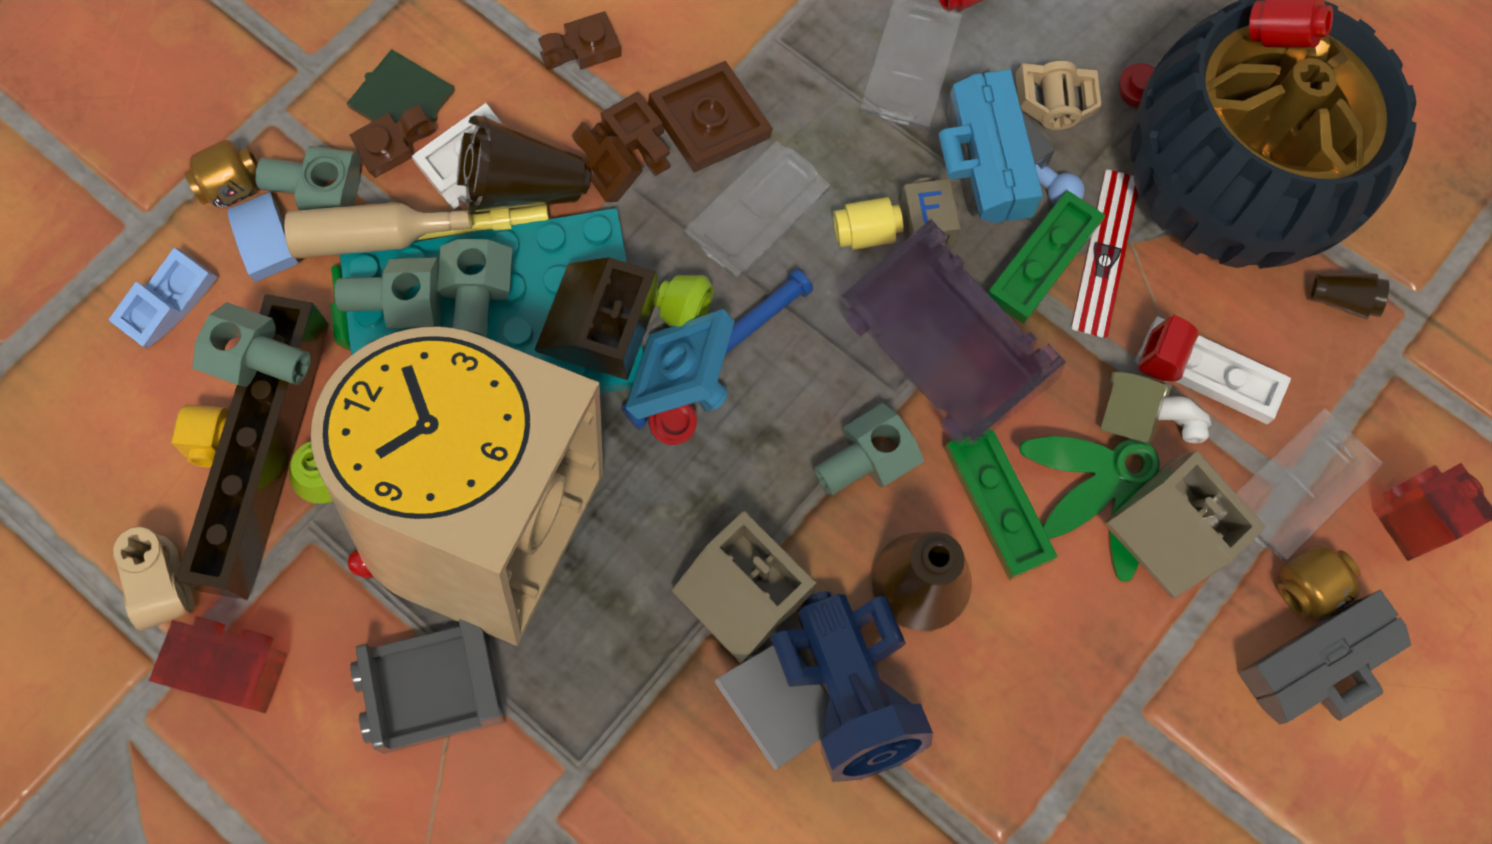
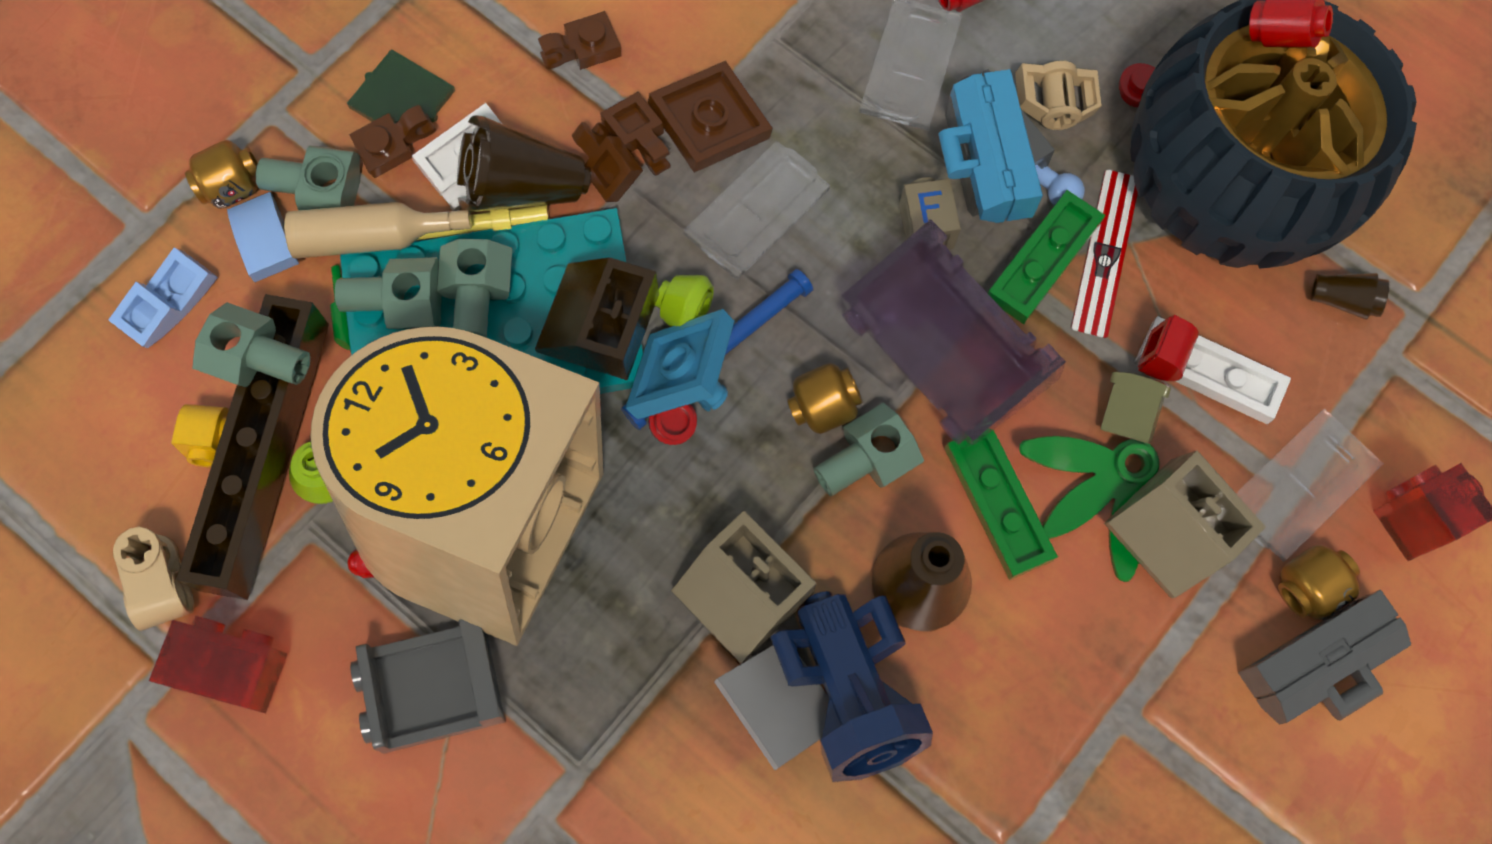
(825, 398): none -> pearl gold head
(867, 223): light yellow brick -> none
(1188, 416): white arm -> none

